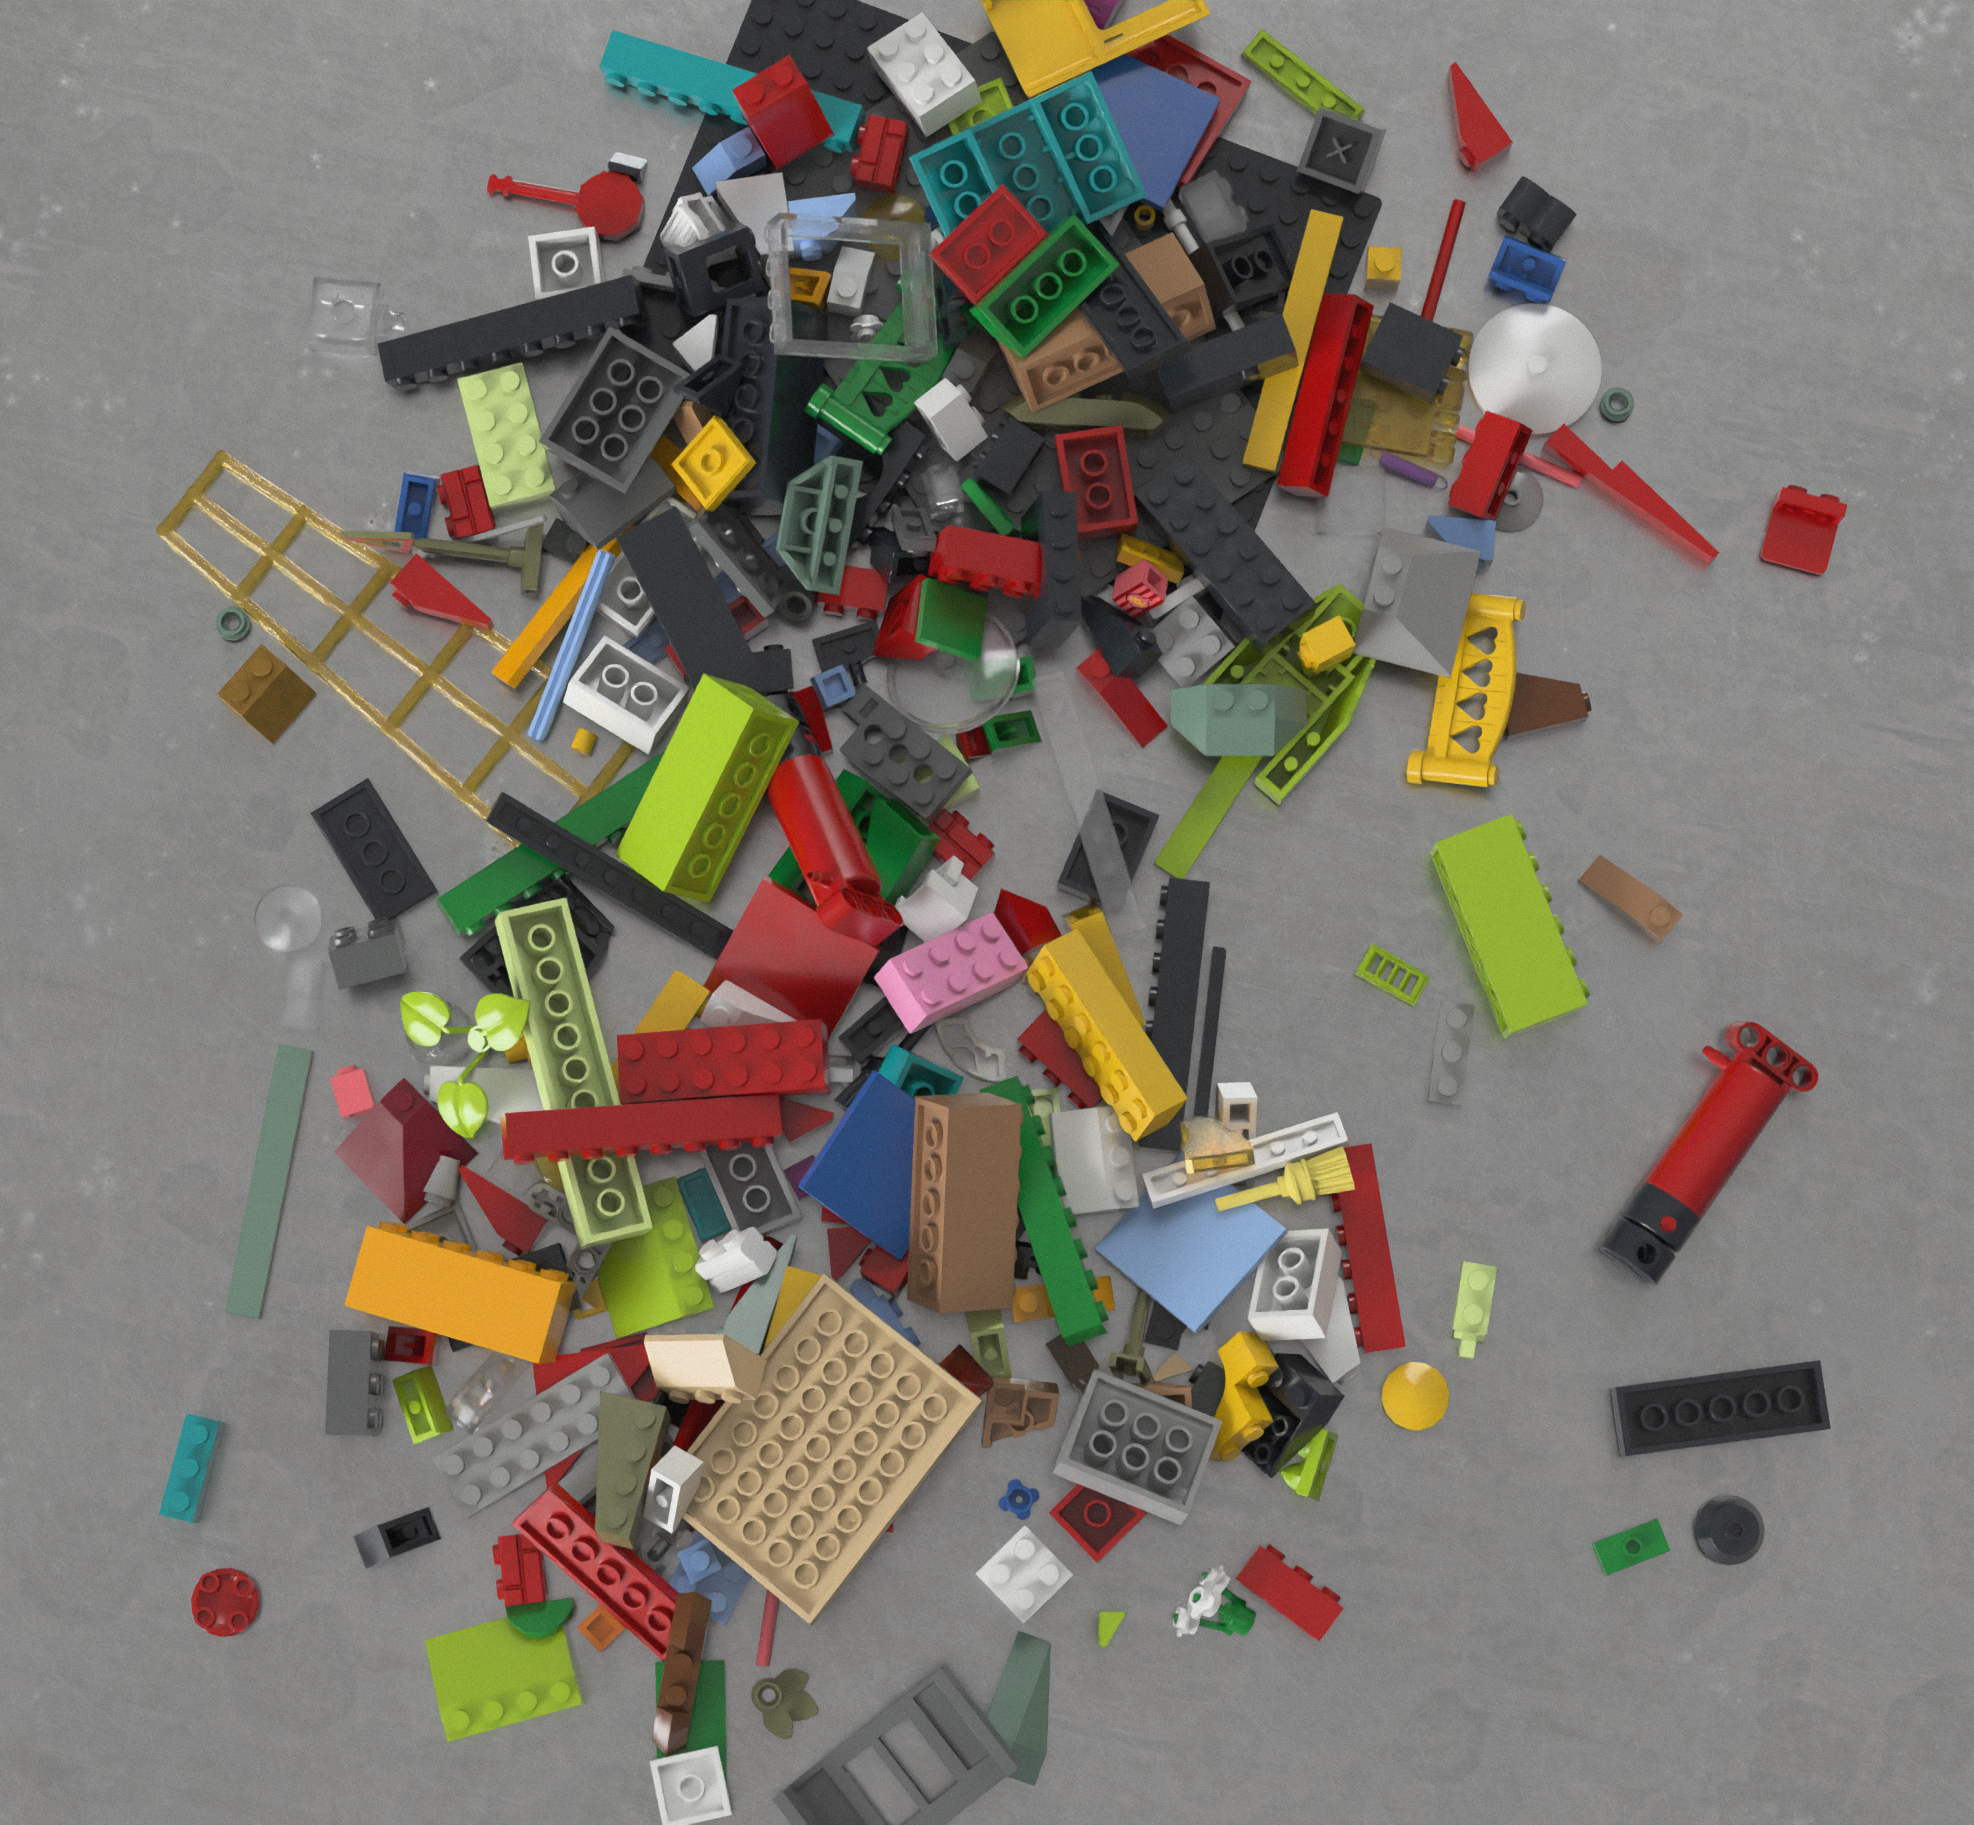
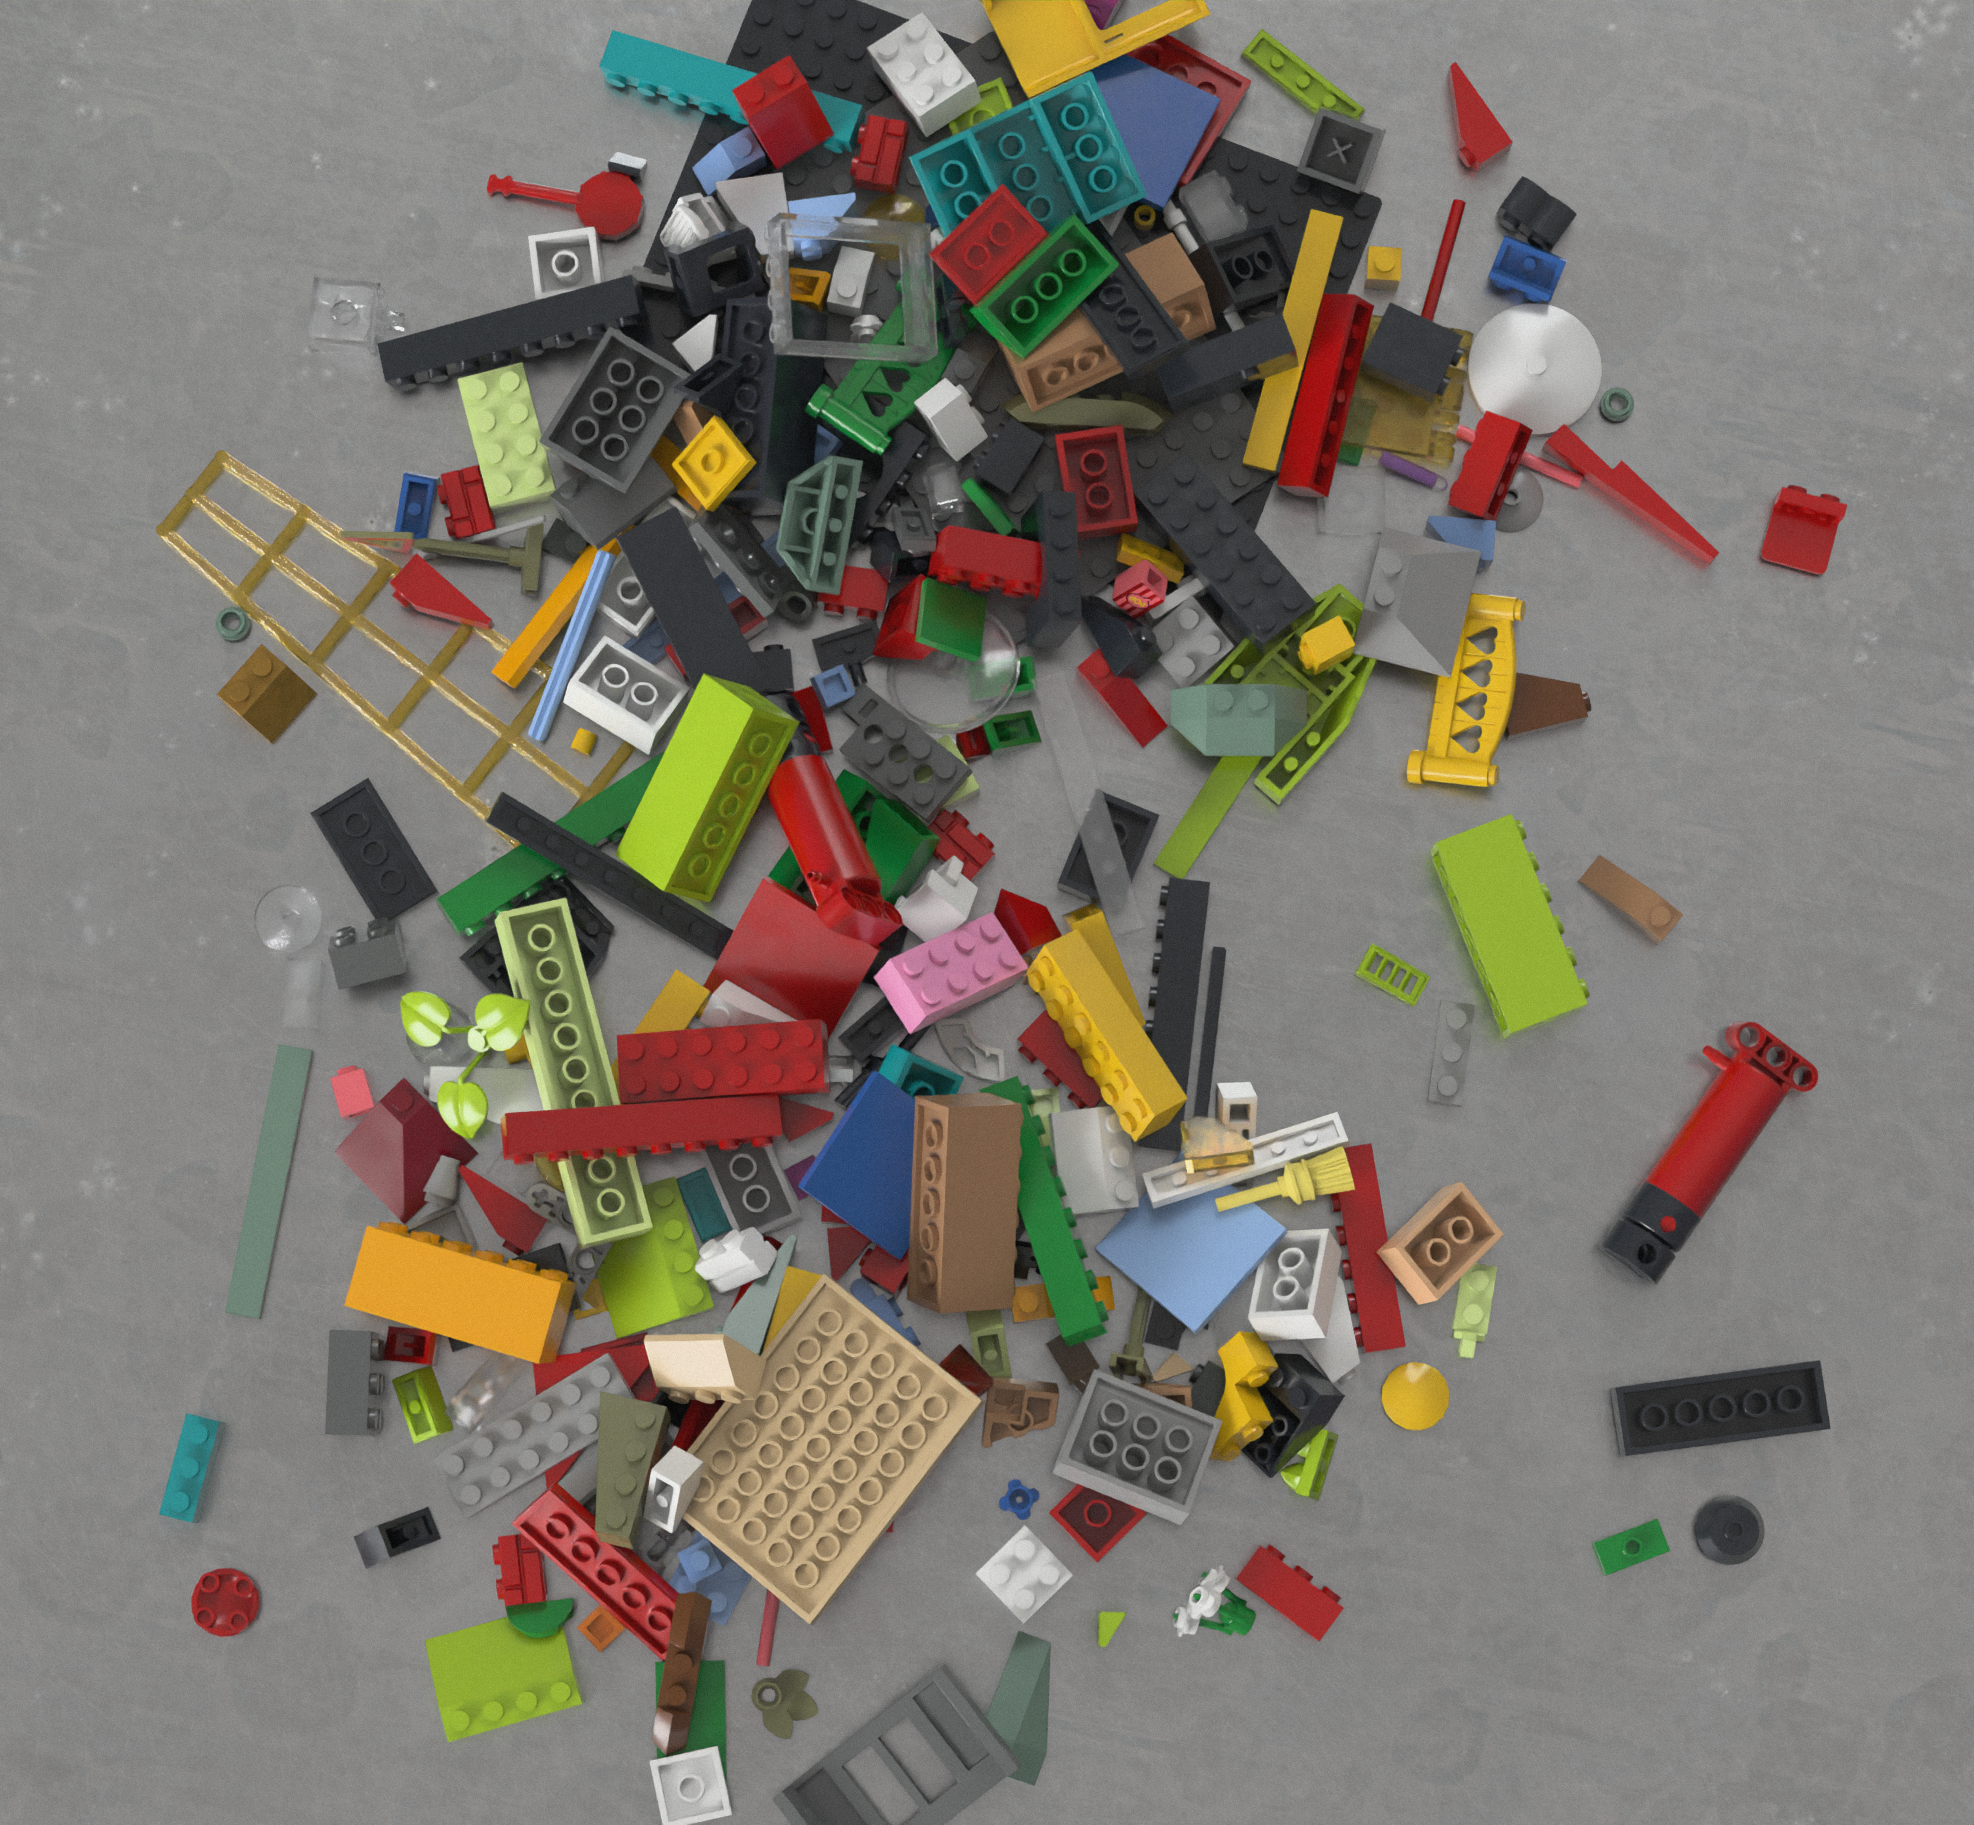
(1440, 1243): none -> light nougat brick

